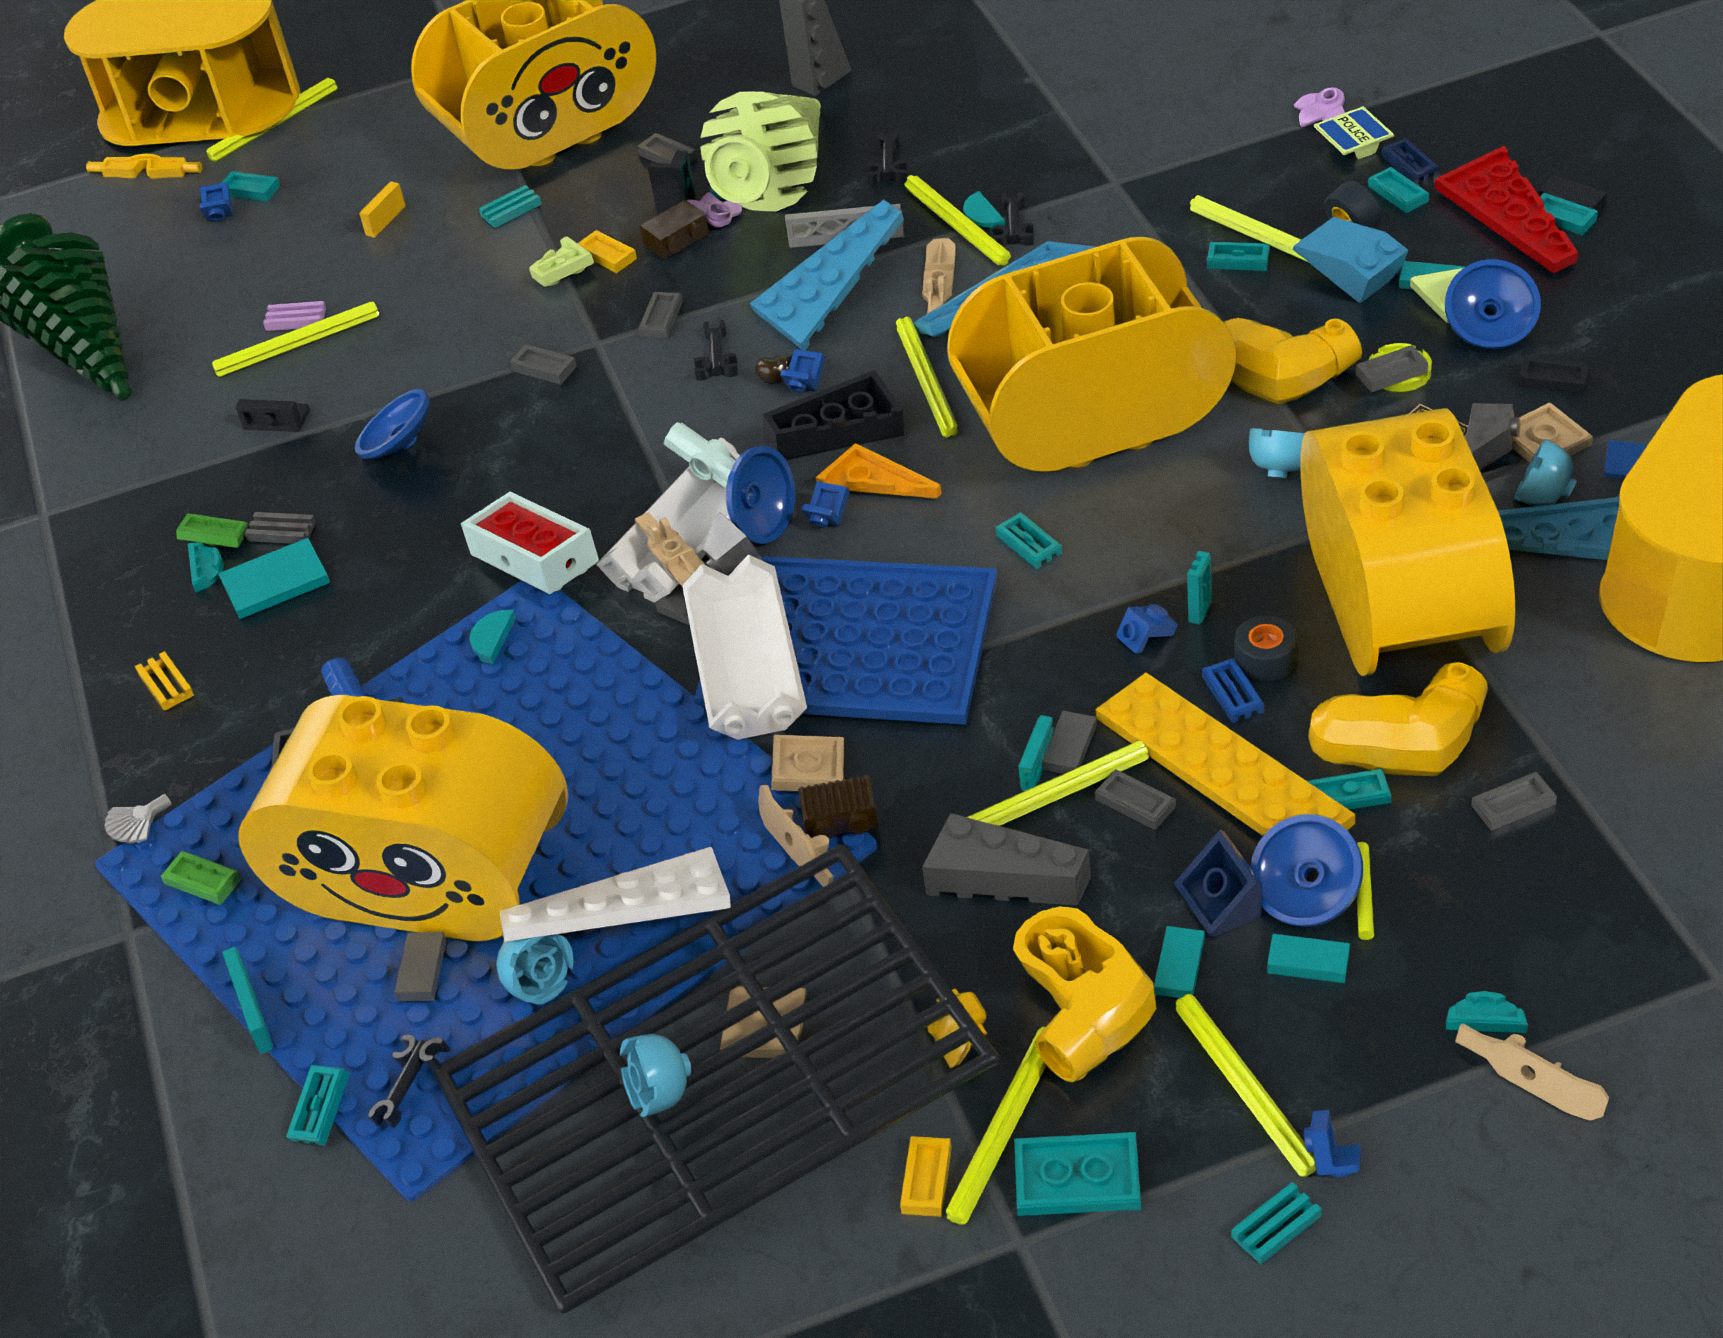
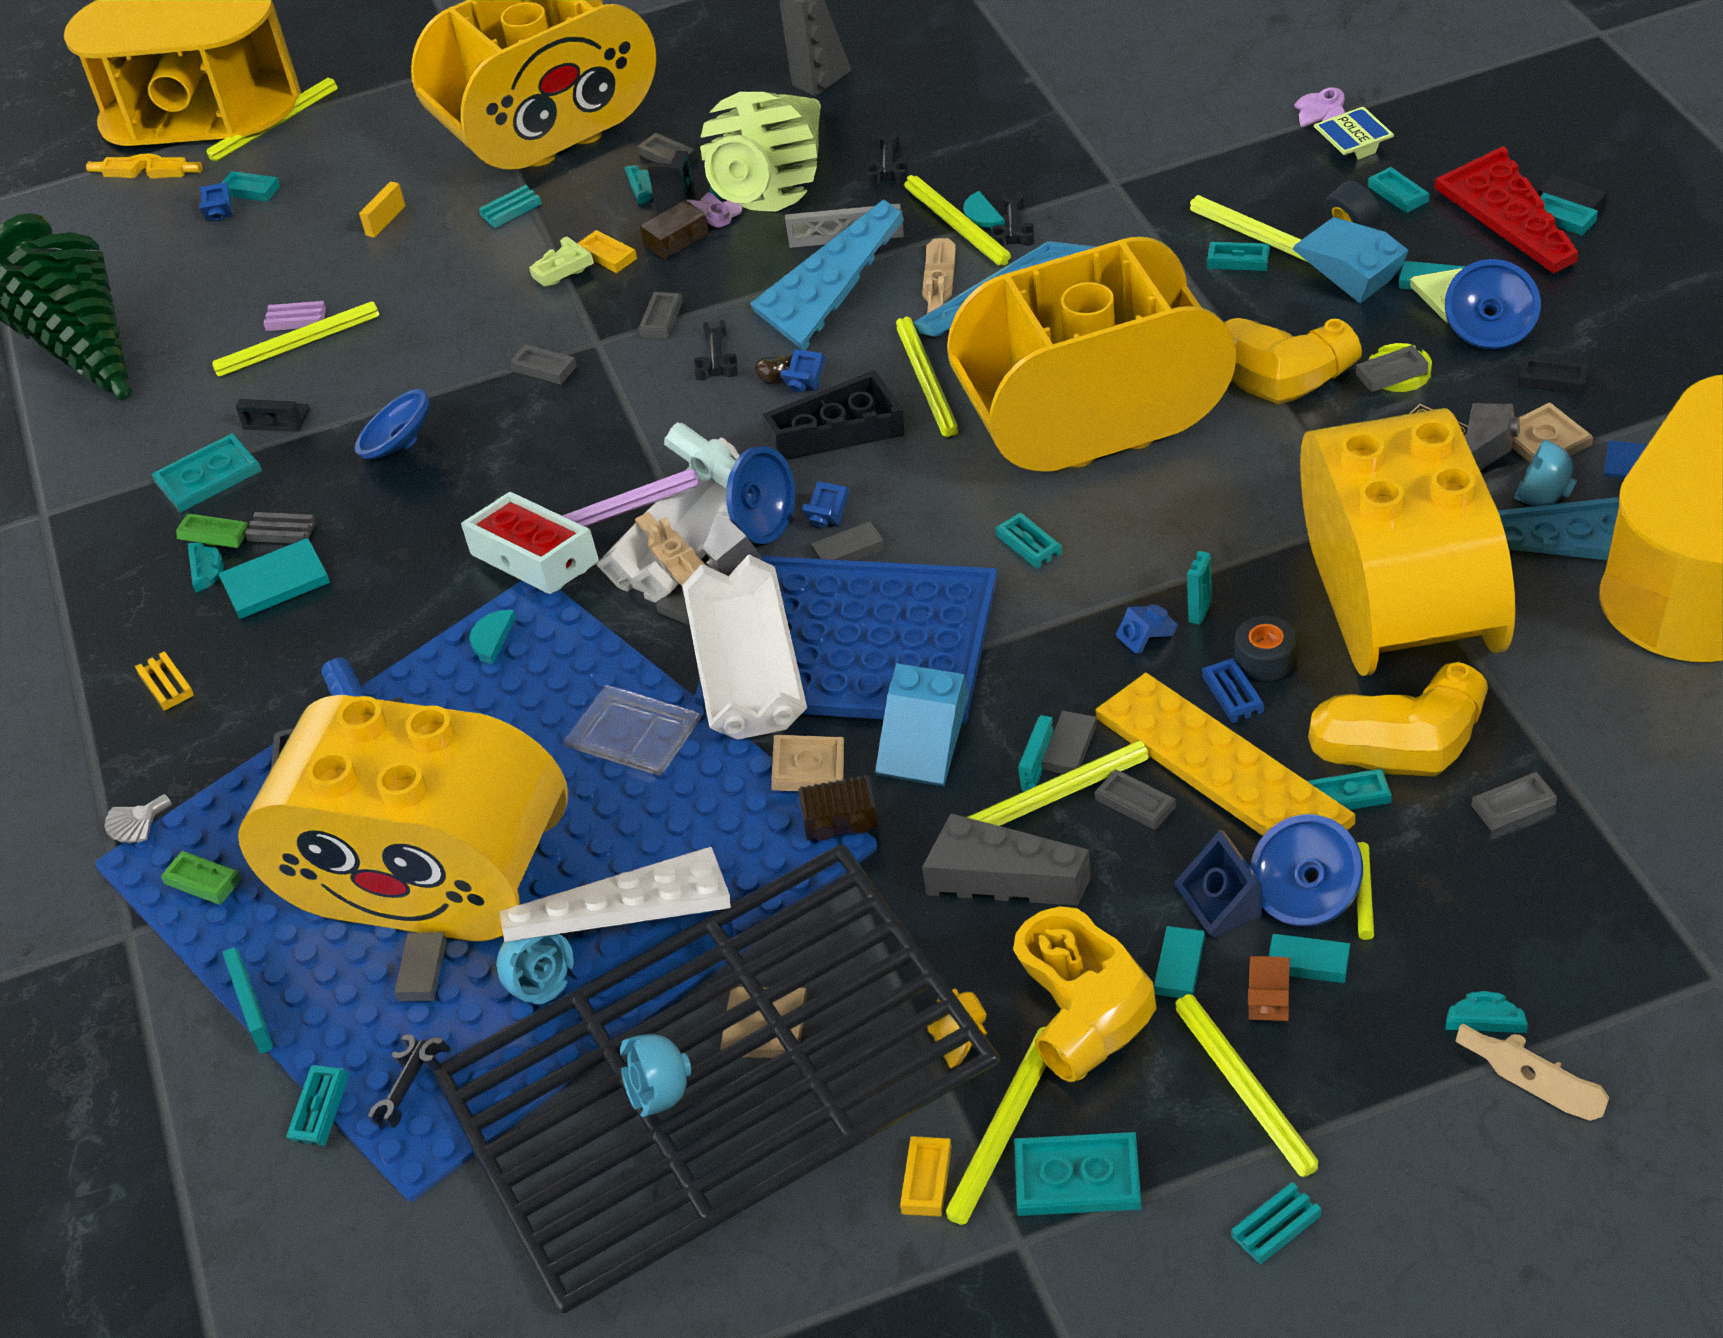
(206, 472): none -> teal tile
(632, 730): none -> clear piece
(635, 498): none -> lavender axle
(640, 183): none -> teal tile
(790, 835): tan piece -> none
(850, 544): none -> dark grey tile
(871, 473): light orange wing -> none
(921, 724): none -> dark azure slope
(1269, 988): none -> dark orange brick
(1276, 451): medium azure cylinder -> none
(1329, 1158): blue bracket -> none
(1405, 162): dark blue tile -> none

